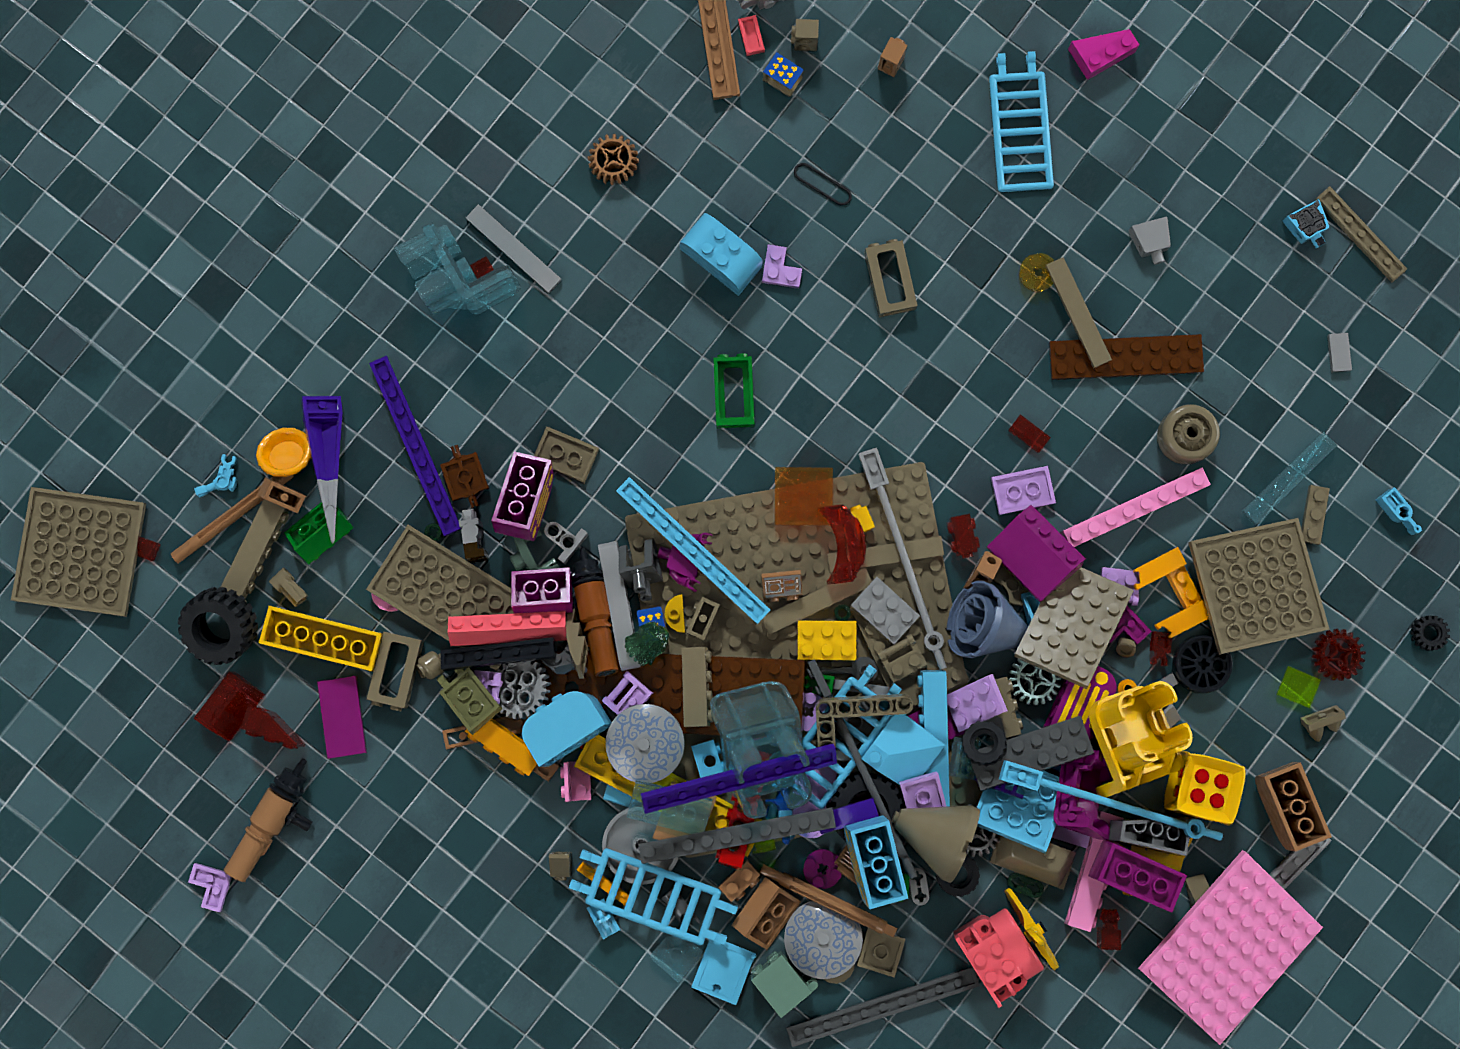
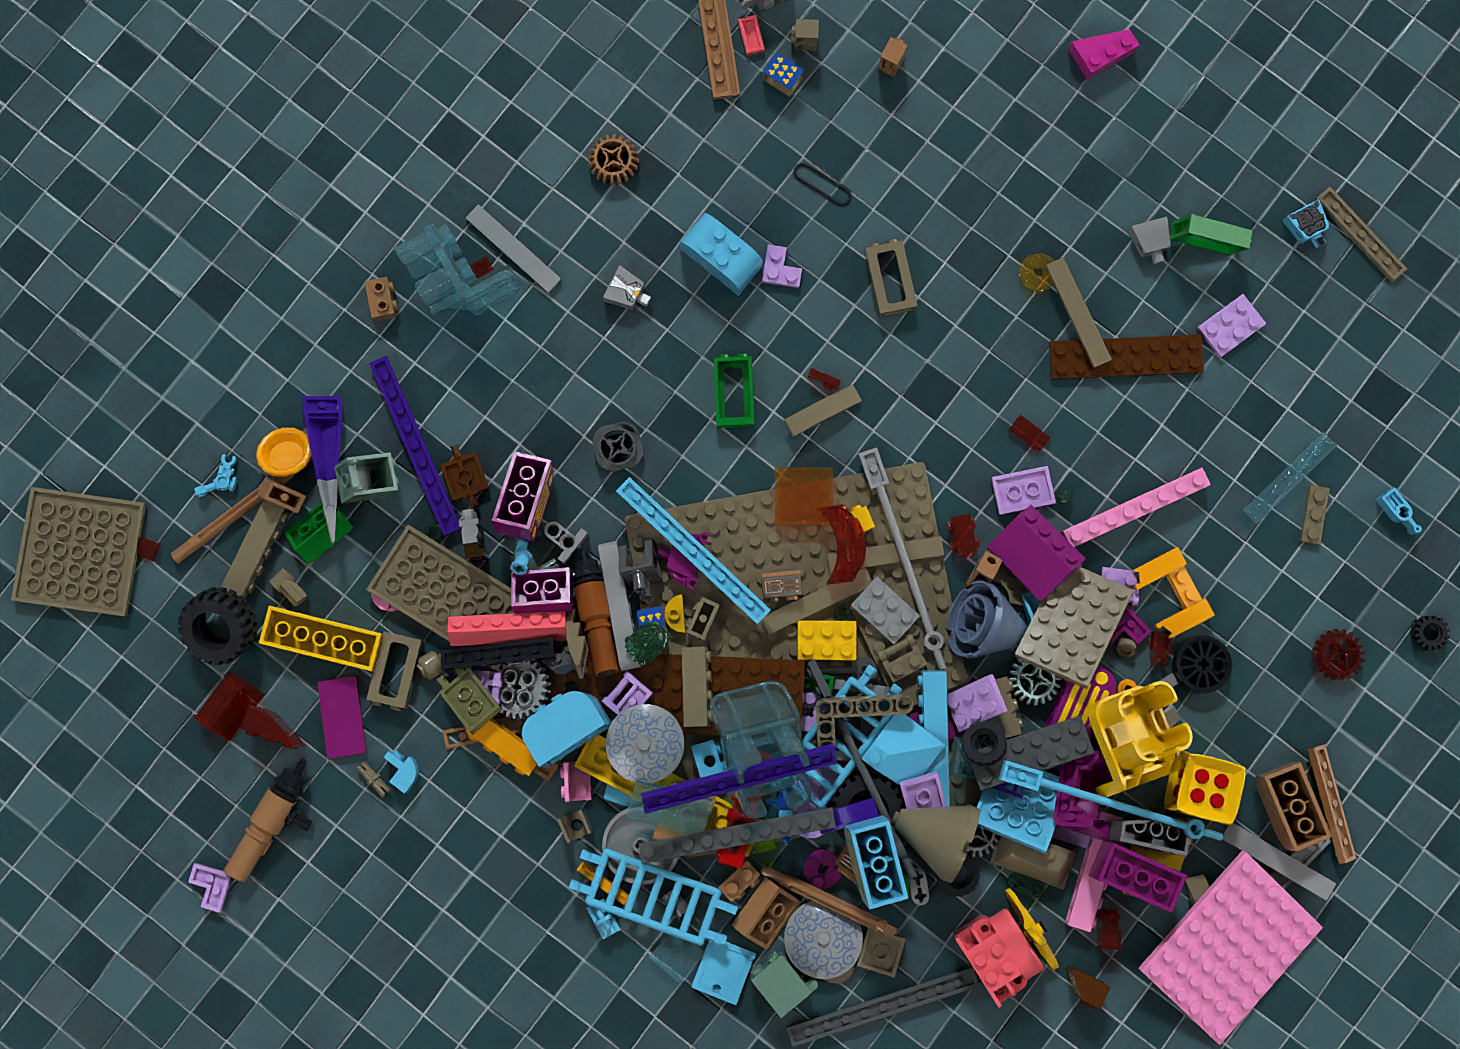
(355, 478): none -> sand green container
(373, 779): none -> dark tan pin
(381, 299): none -> medium nougat brick
(407, 773): none -> medium azure brick
(522, 558): none -> medium azure connector
(560, 865): dark tan slope -> none
(567, 830): none -> dark tan piece
(568, 454): dark tan tile -> none
(600, 437): none -> dark grey piece
(626, 290): none -> light grey torso
(822, 410): none -> dark tan slope
(828, 381): none -> clear red plate
(1031, 74): medium azure bar -> none
(1064, 496): none -> clear green bush
(1089, 989): none -> reddish brown slope
(1176, 443): dark tan wheel -> none
(1211, 235): none -> green piece
(1231, 325): none -> lavender plate
(1258, 586): dark tan plate -> none
(1278, 861): none -> light grey tile
(1298, 687): clear neon green piece -> none
(1327, 717): dark tan tile -> none
(1332, 804): none -> medium nougat plate
(1339, 352): light grey tile -> none

